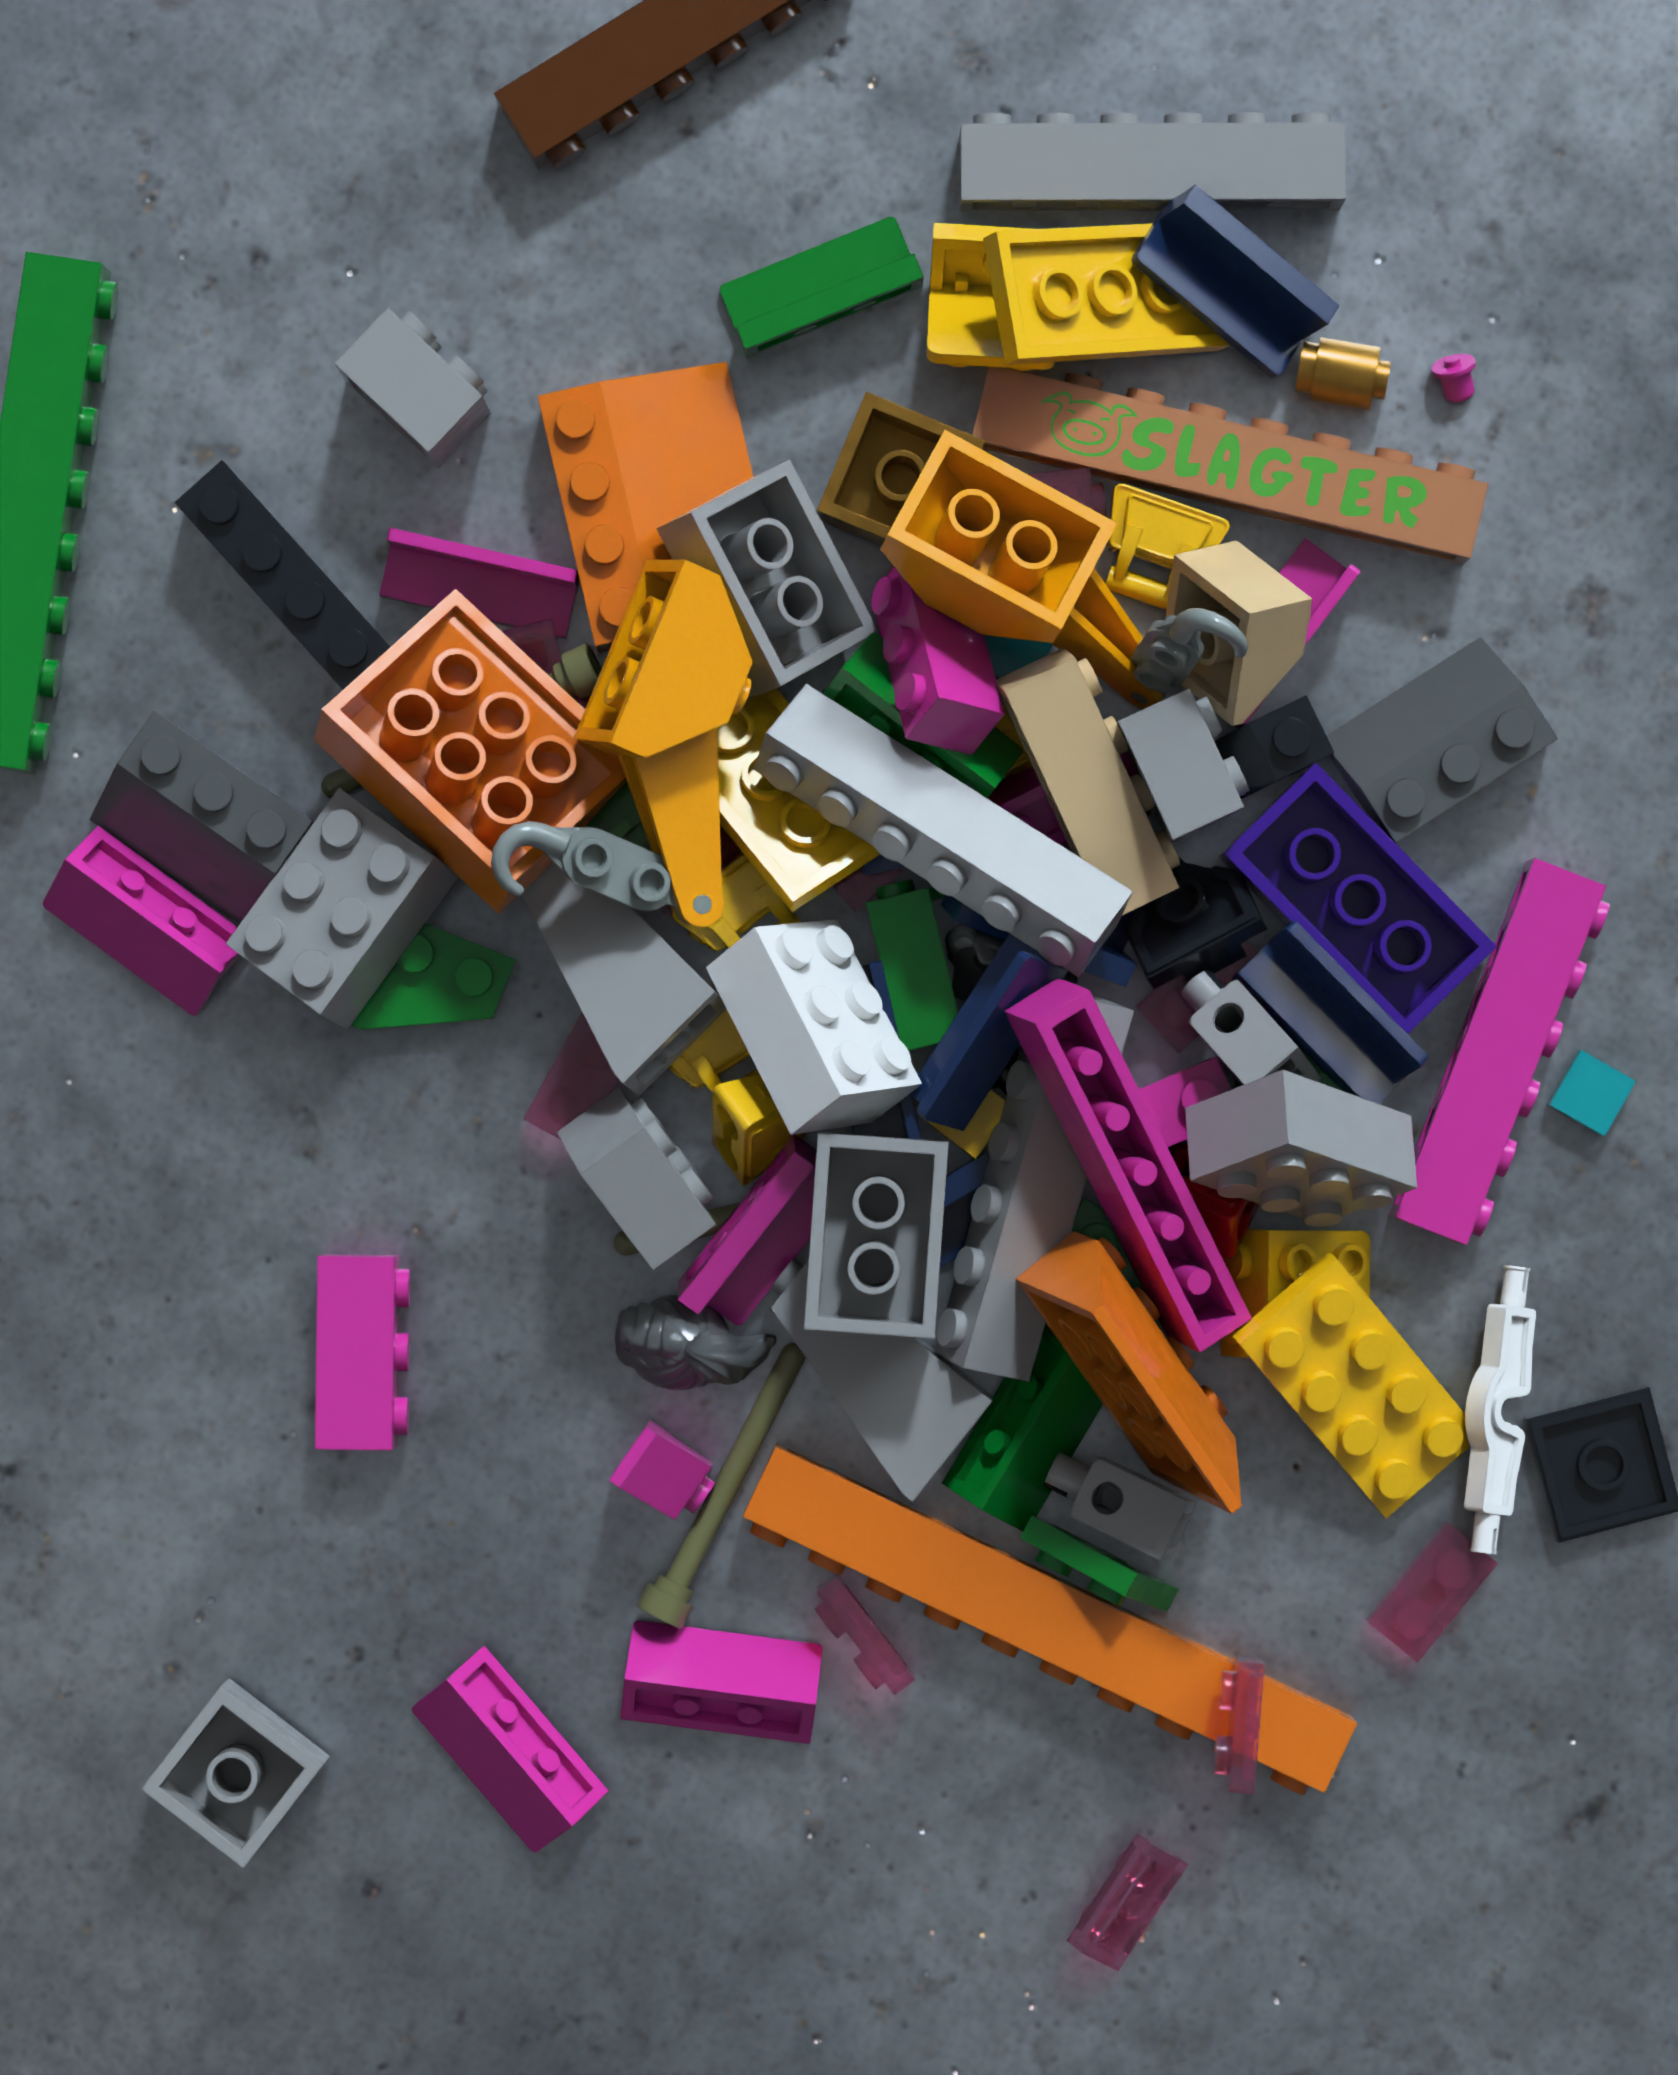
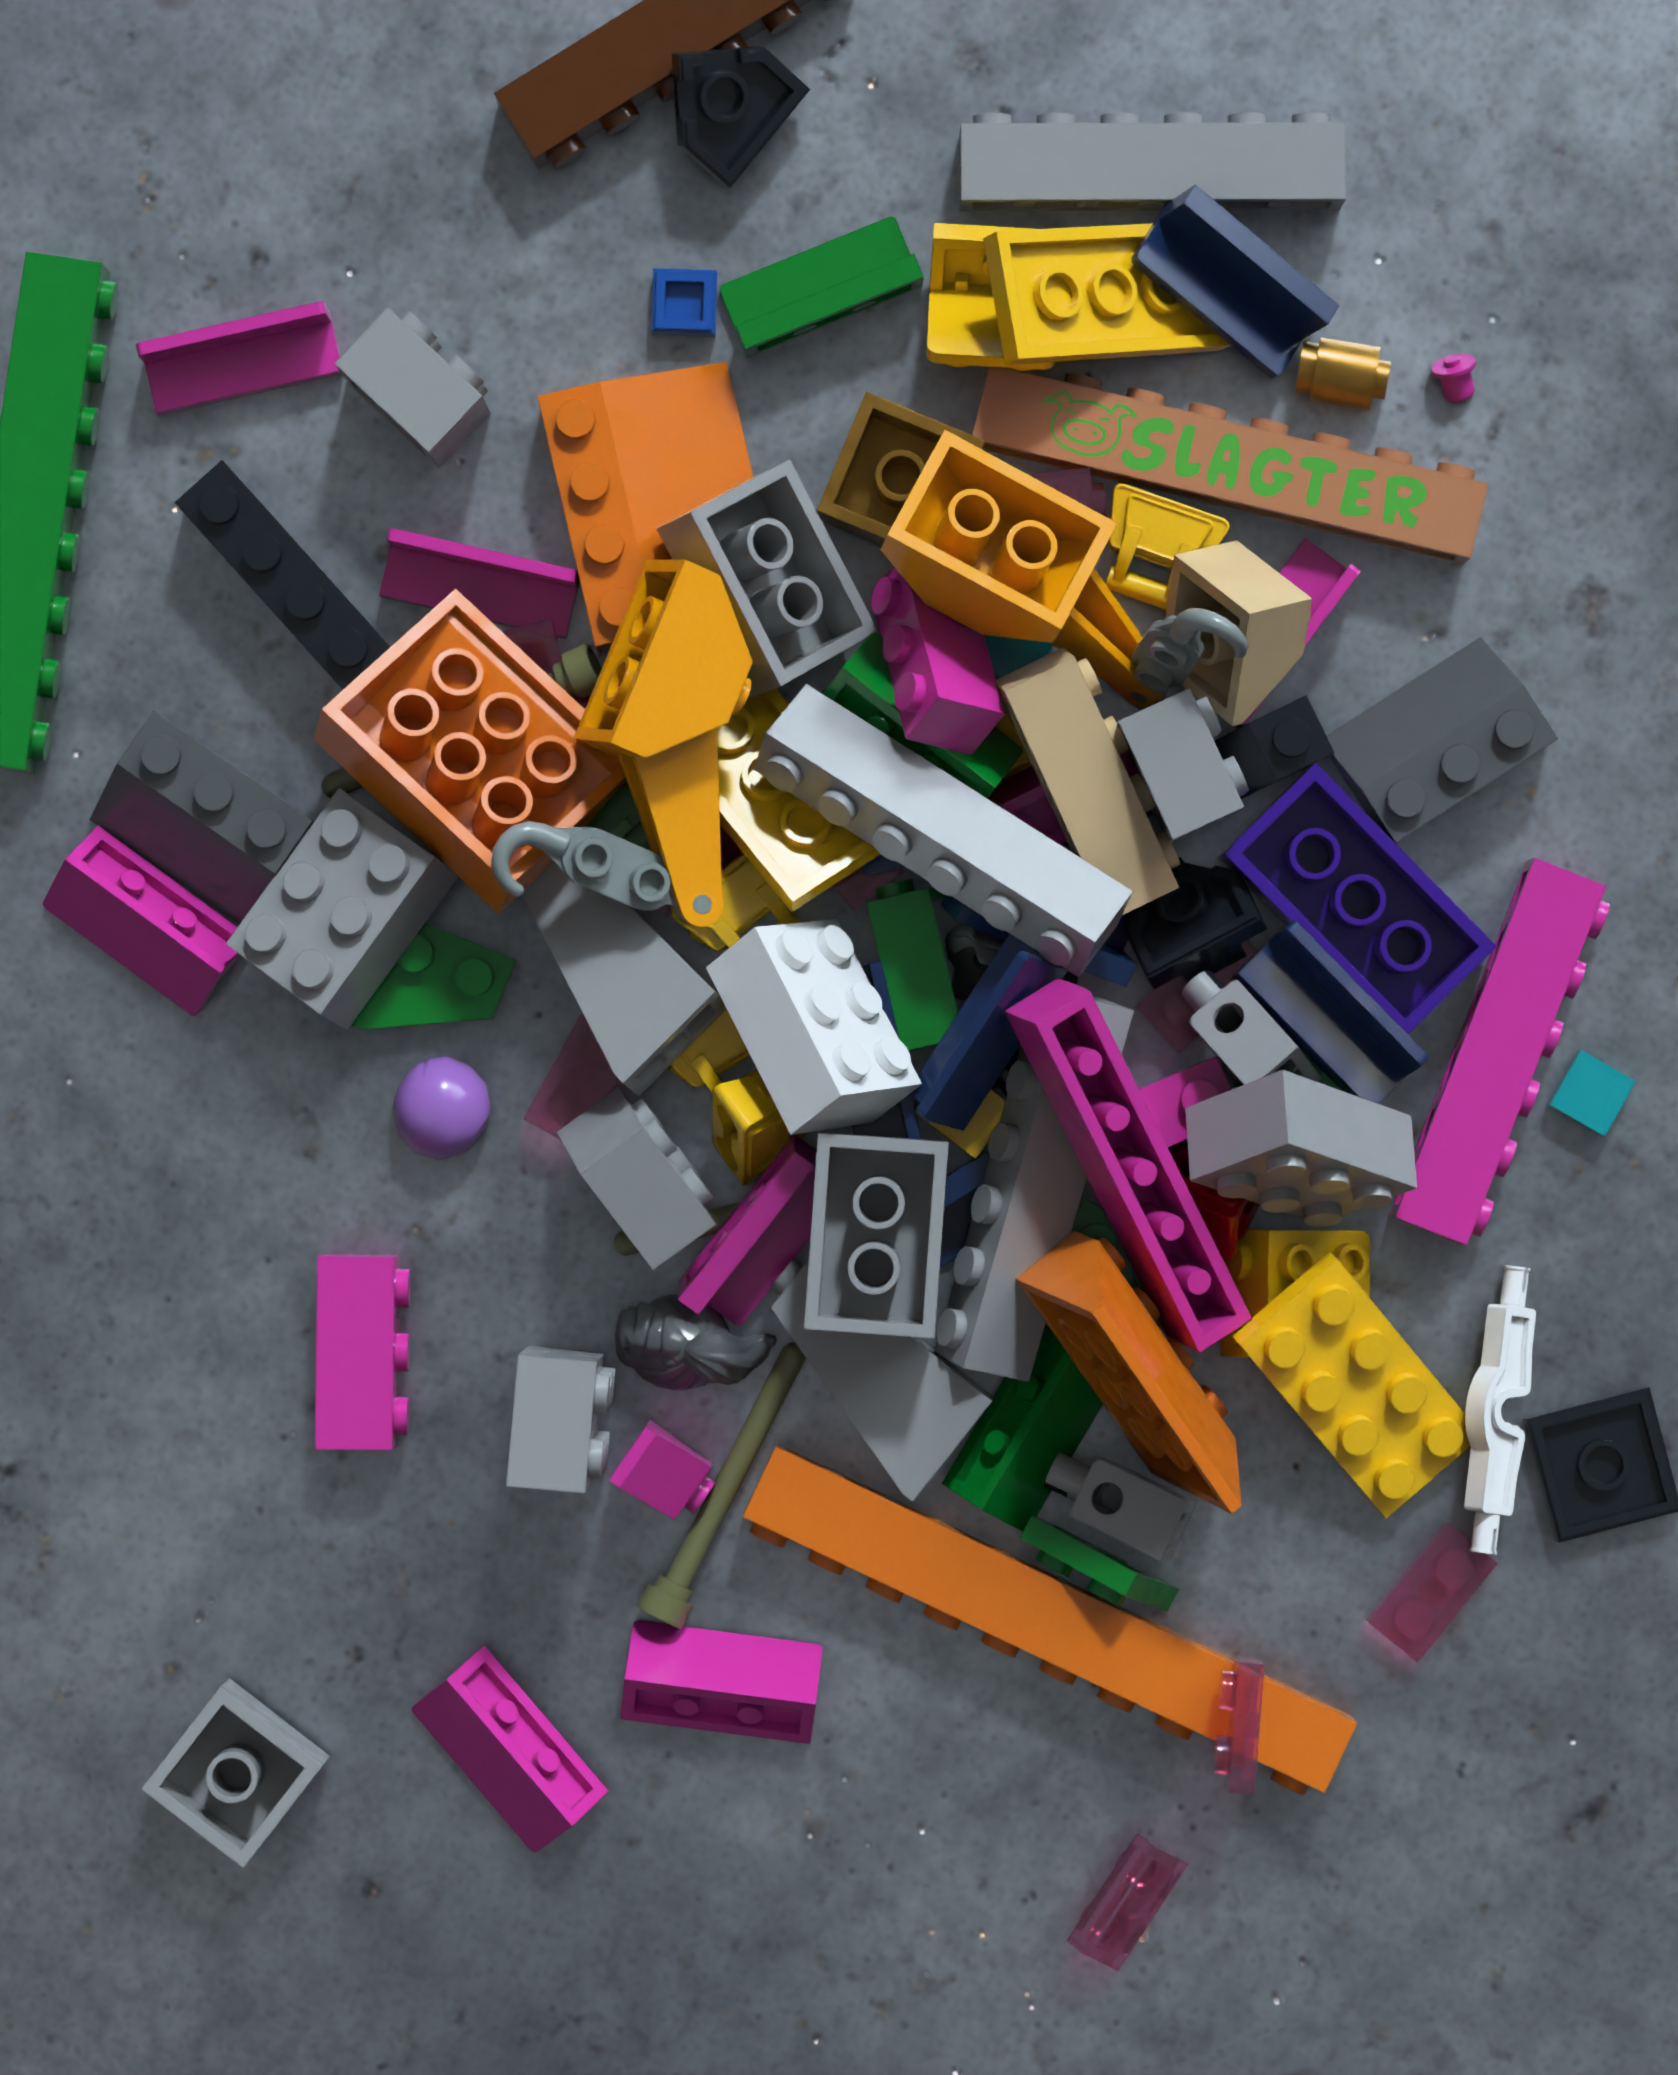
(240, 358): none -> dark pink panel
(441, 1108): none -> medium lavender hair
(557, 1419): none -> light grey brick
(684, 302): none -> blue tile
(731, 105): none -> black plate
(878, 1657): clear pink plate -> none

